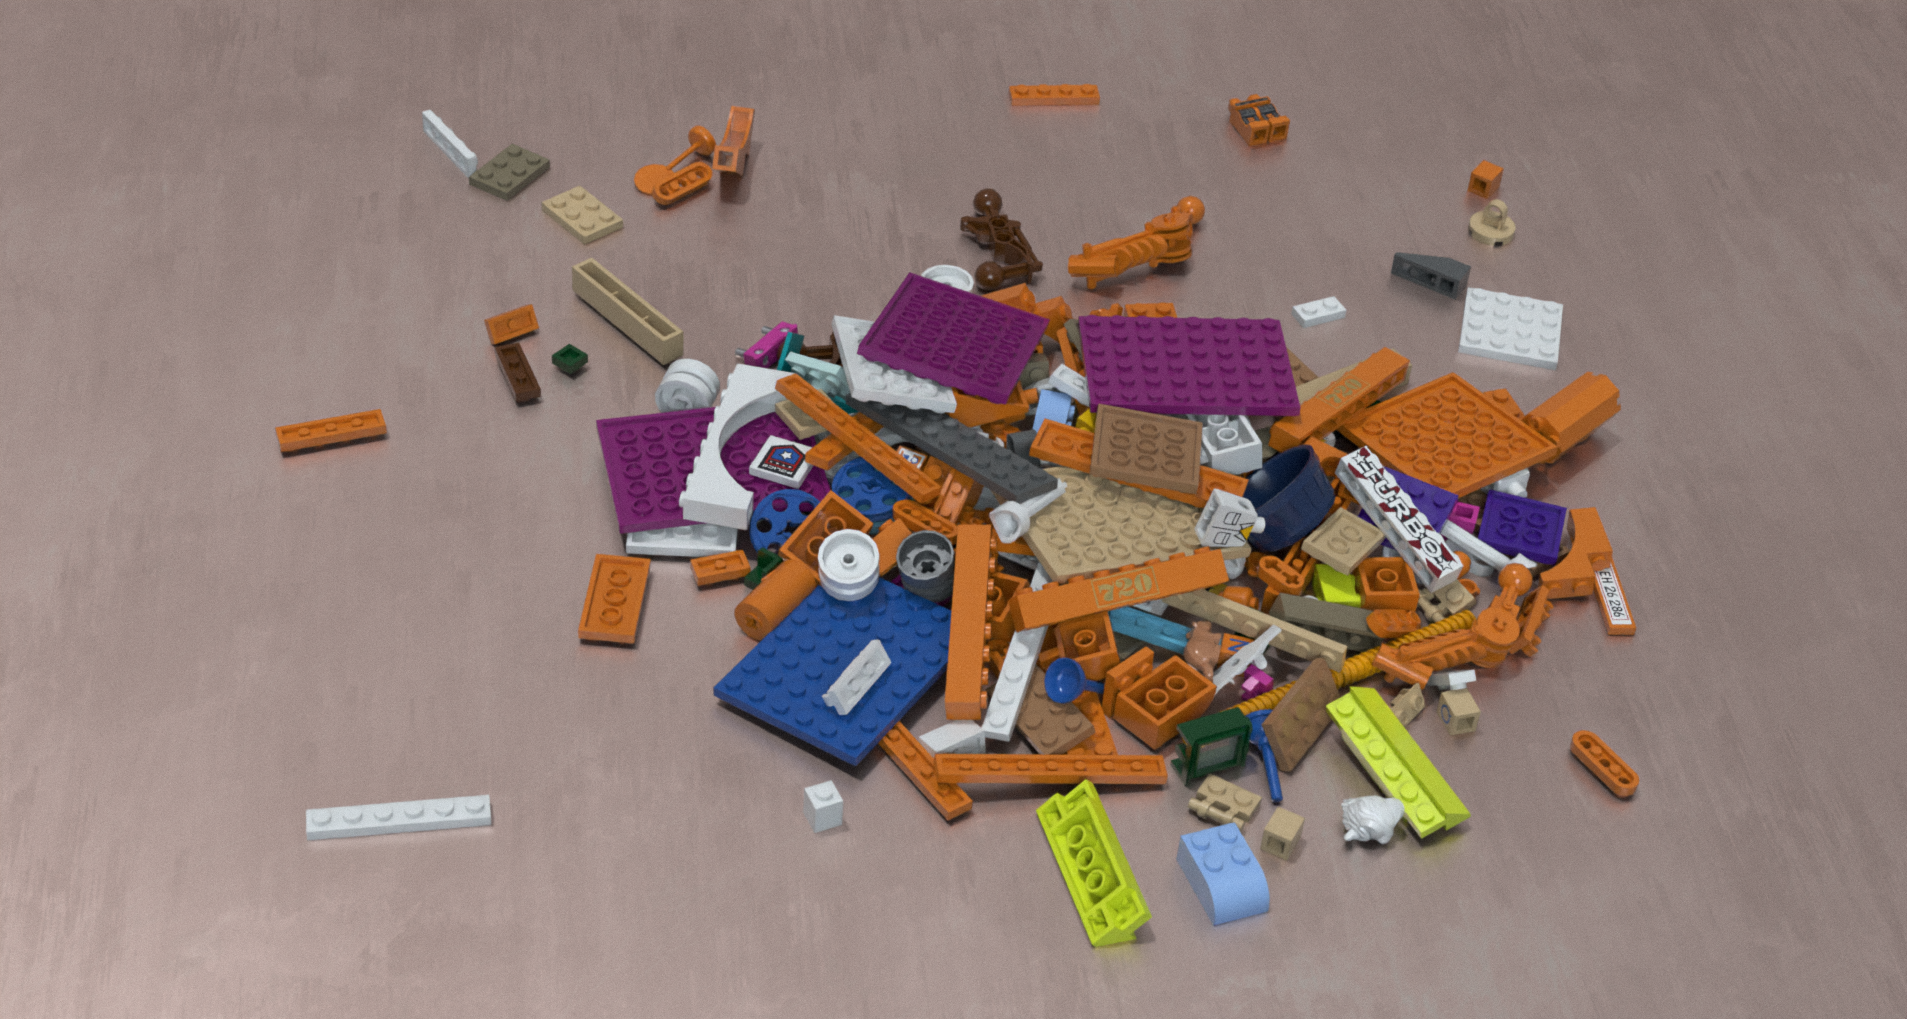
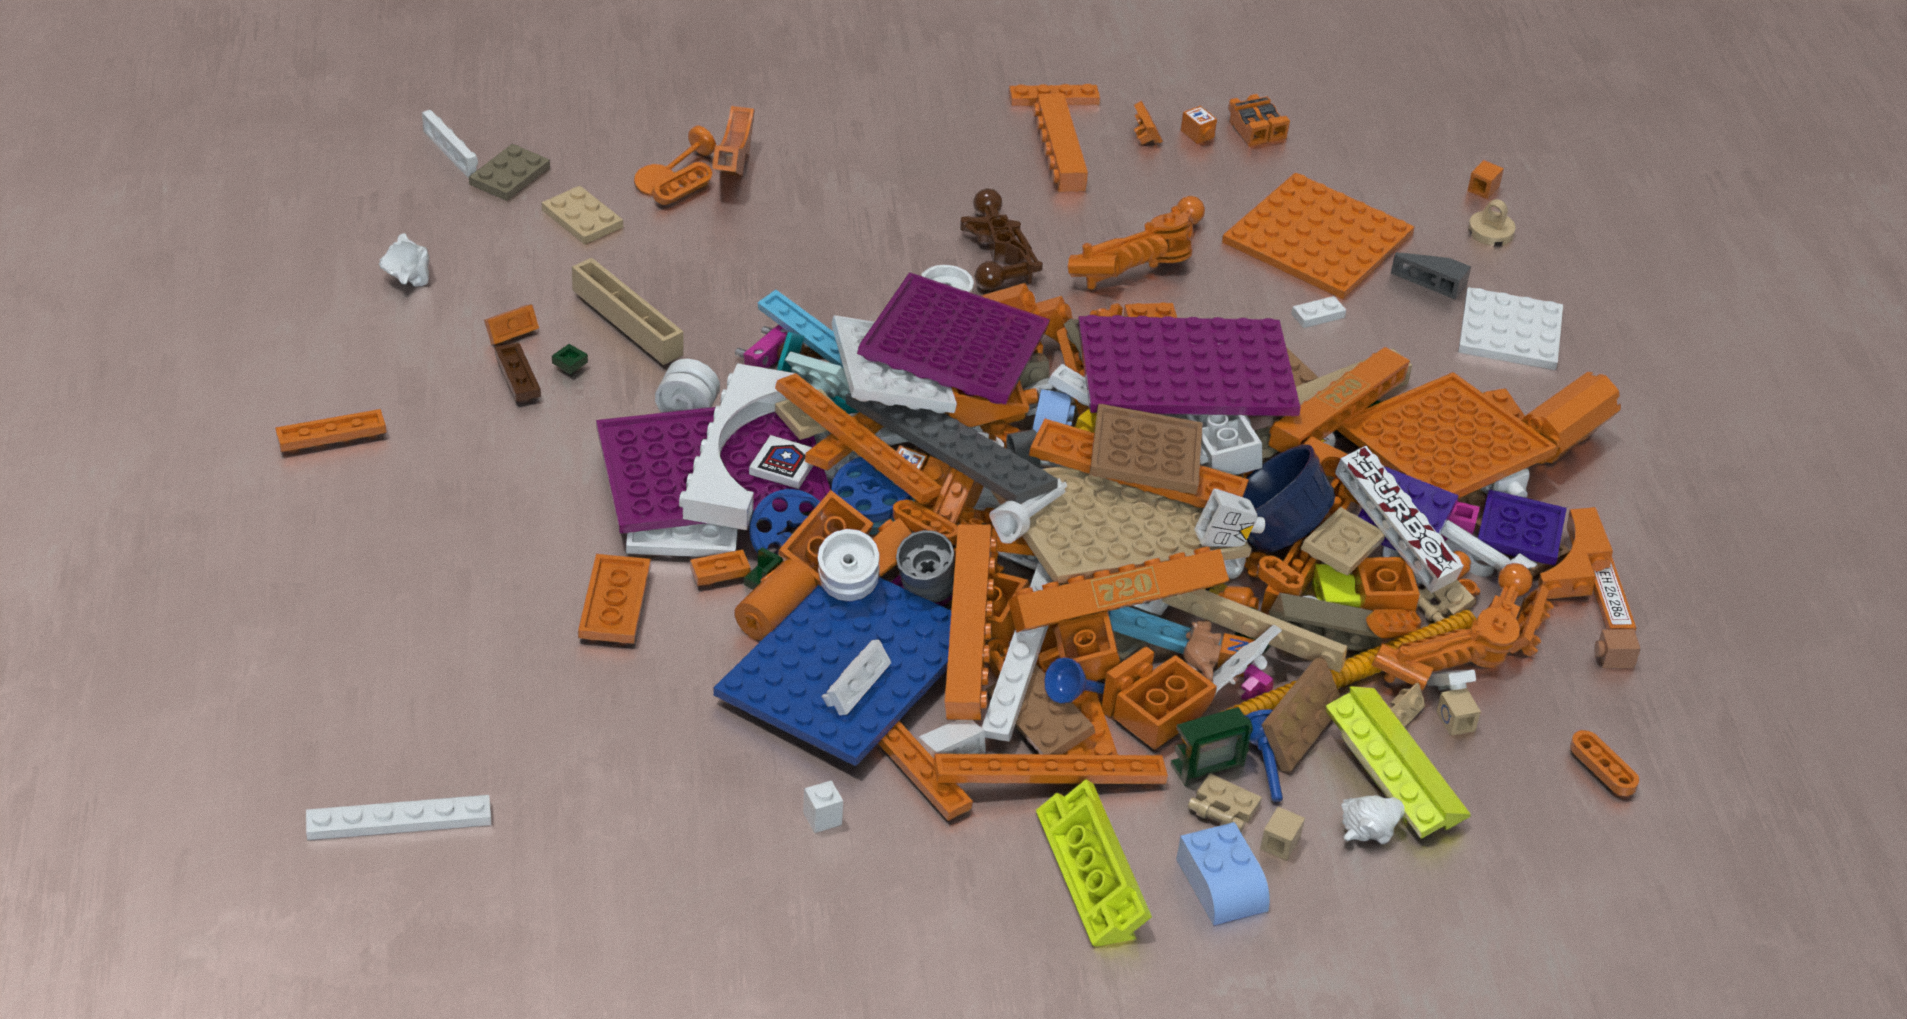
(407, 262): none -> white hair
(798, 321): none -> medium azure plate
(1060, 142): none -> orange brick
(1147, 128): none -> orange plate
(1198, 124): none -> orange brick
(1318, 235): none -> orange plate
(1617, 648): none -> nougat brick

